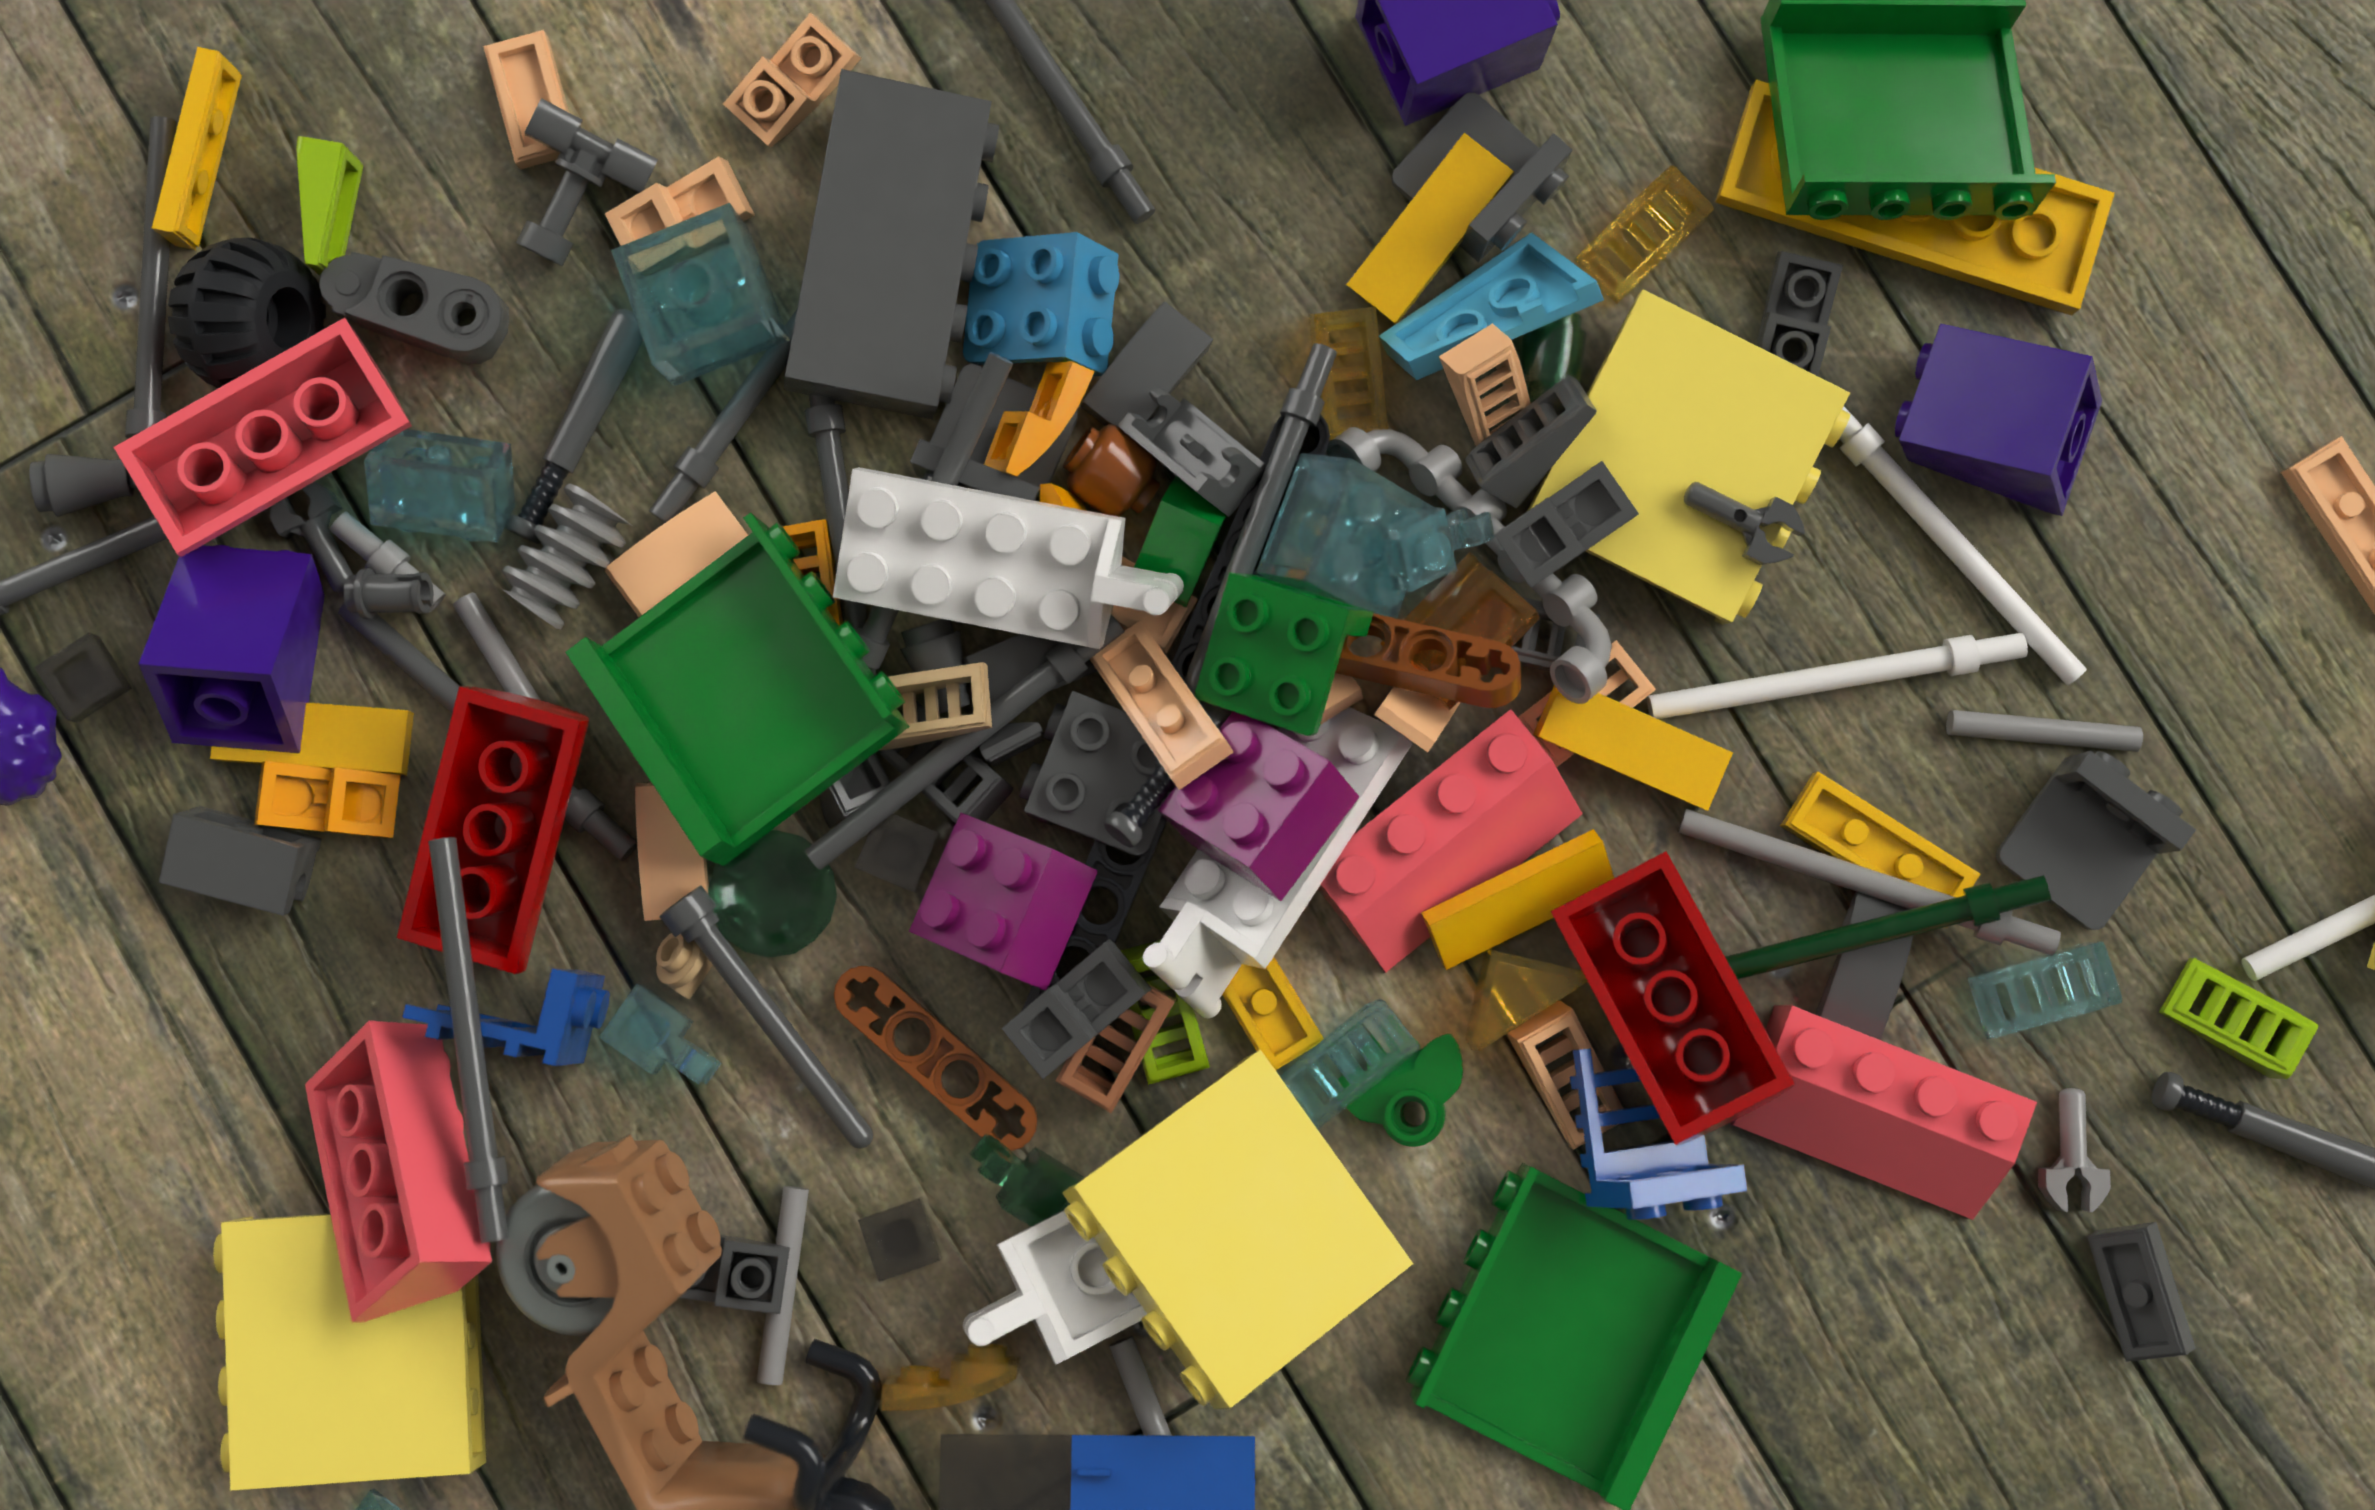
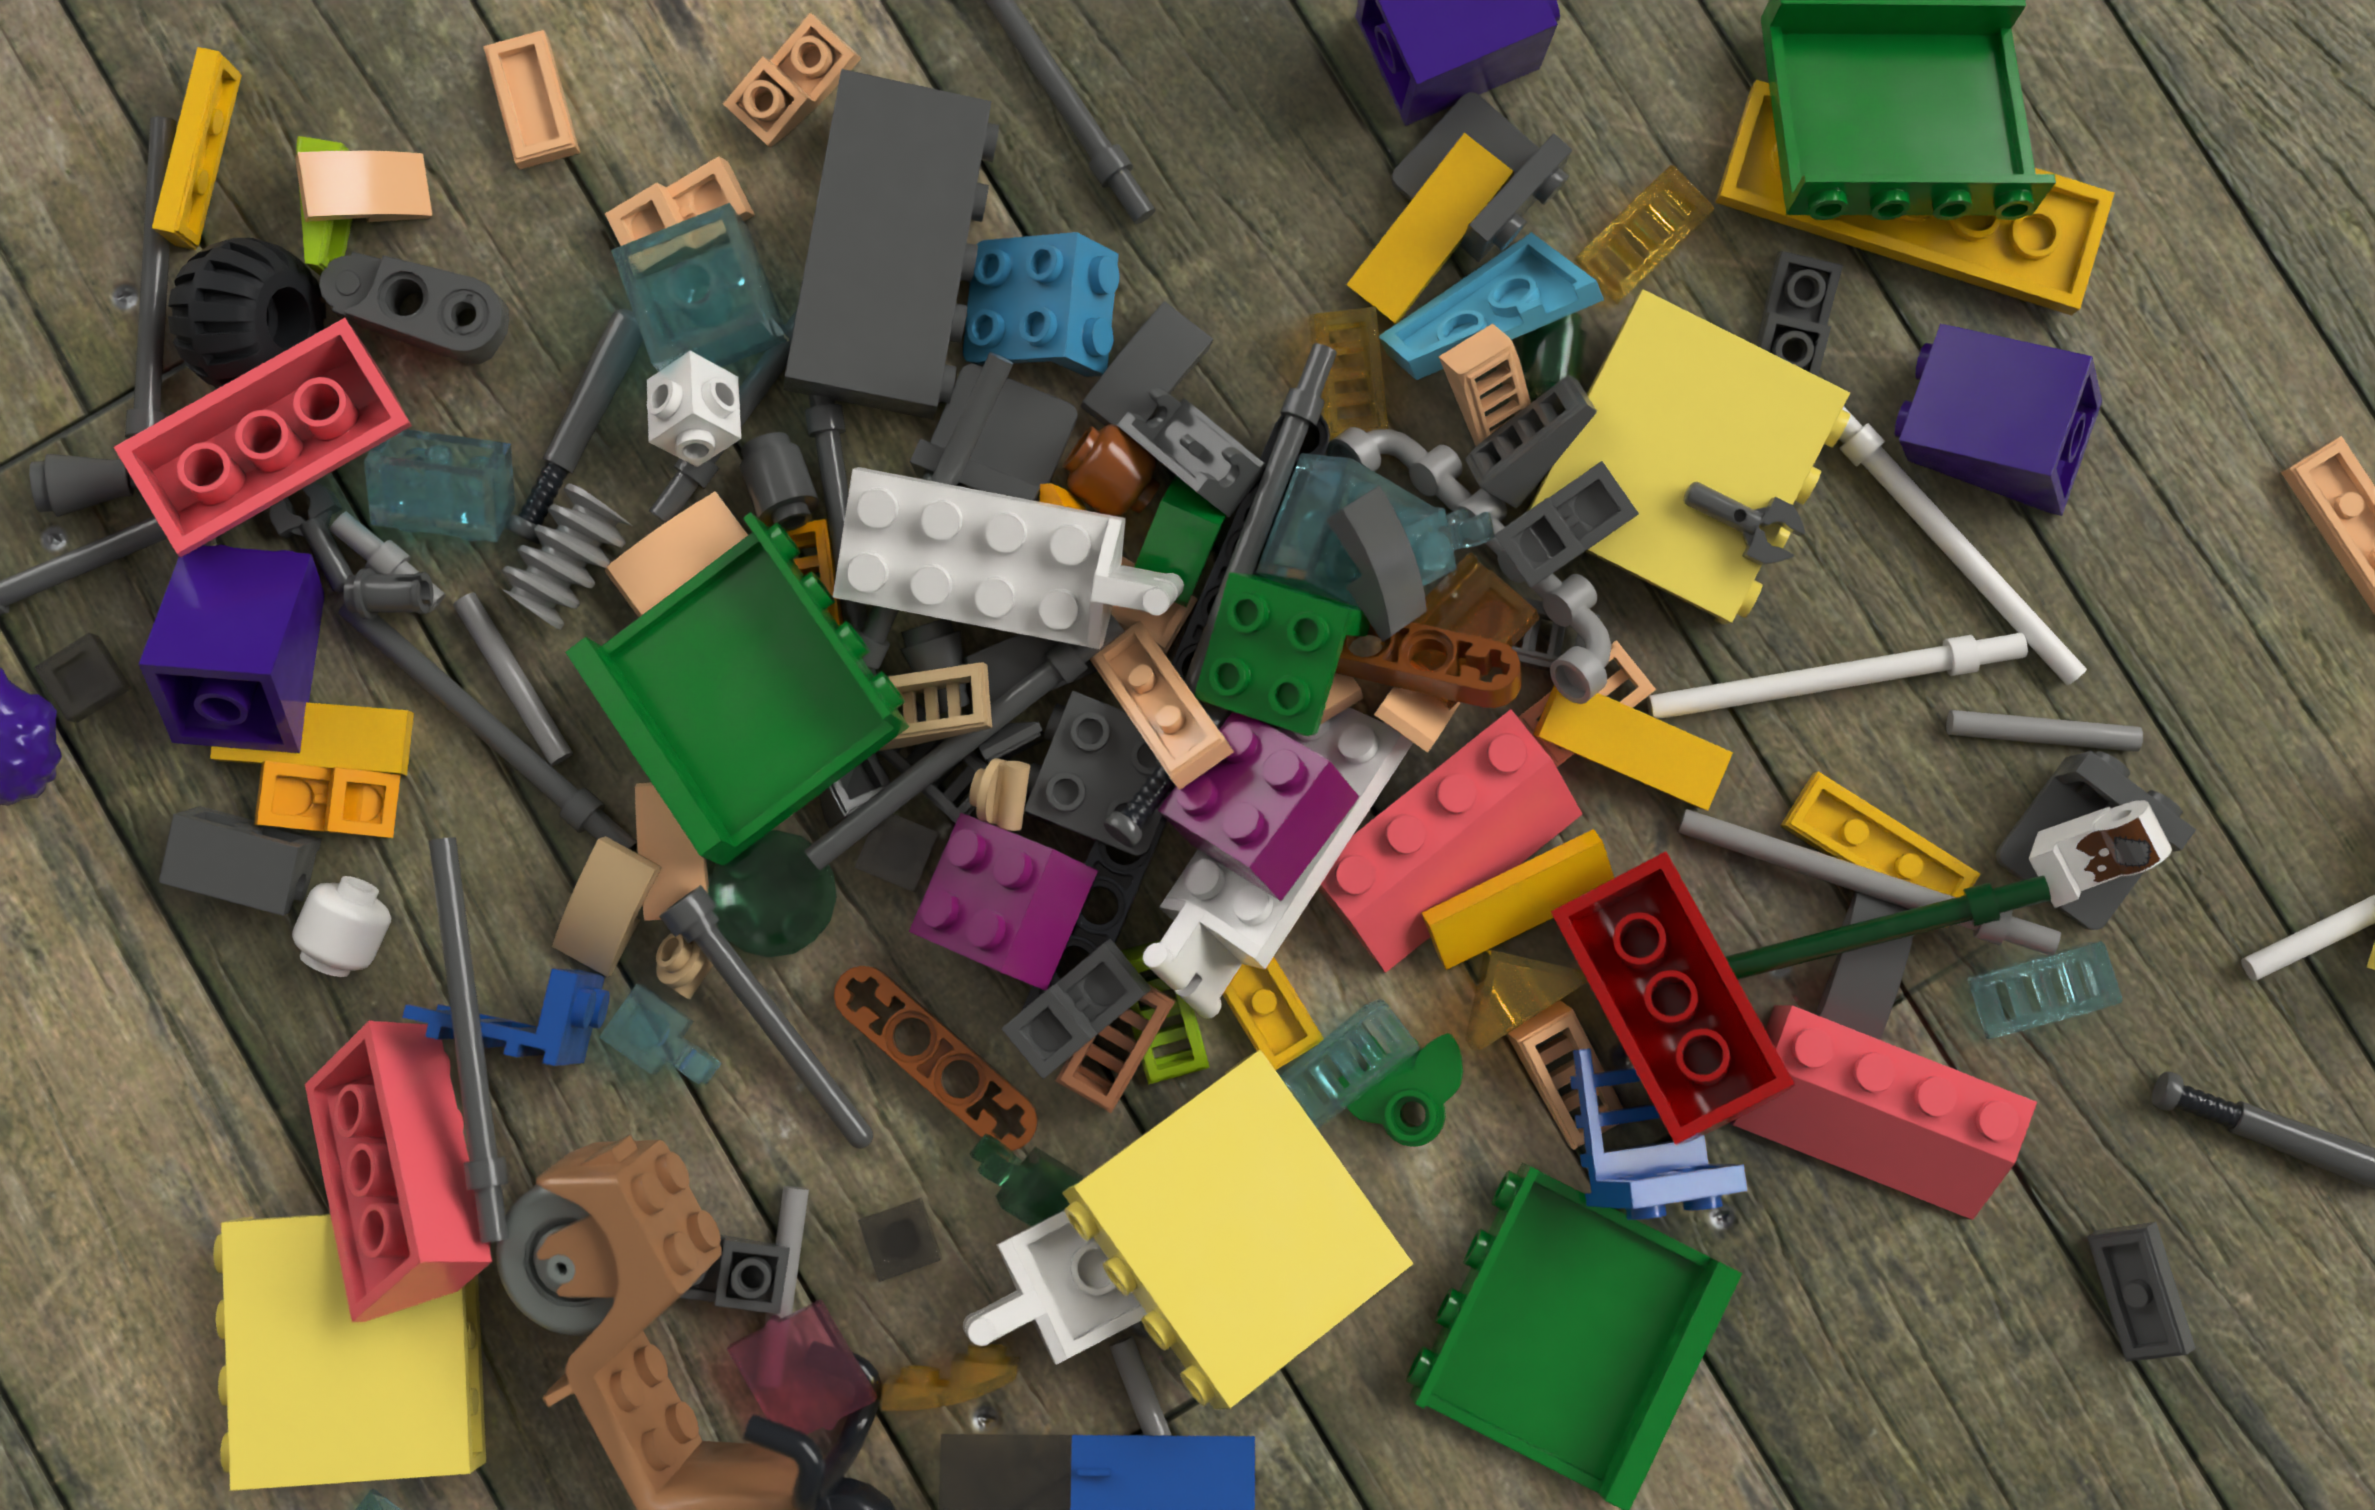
(341, 926): none -> white head
(363, 185): none -> light nougat slope
(505, 802): red brick -> none
(586, 161): dark grey bar -> none
(605, 906): none -> tan slope
(693, 409): none -> white brick
(778, 481): none -> dark grey brick
(802, 1370): none -> clear pink piece
(1001, 793): none -> tan plate
(1028, 434): light orange slope -> none
(1377, 543): none -> dark grey slope
(2073, 1158): light grey bar -> none
(2098, 849): none -> white leg
(2287, 1047): lime slope -> none

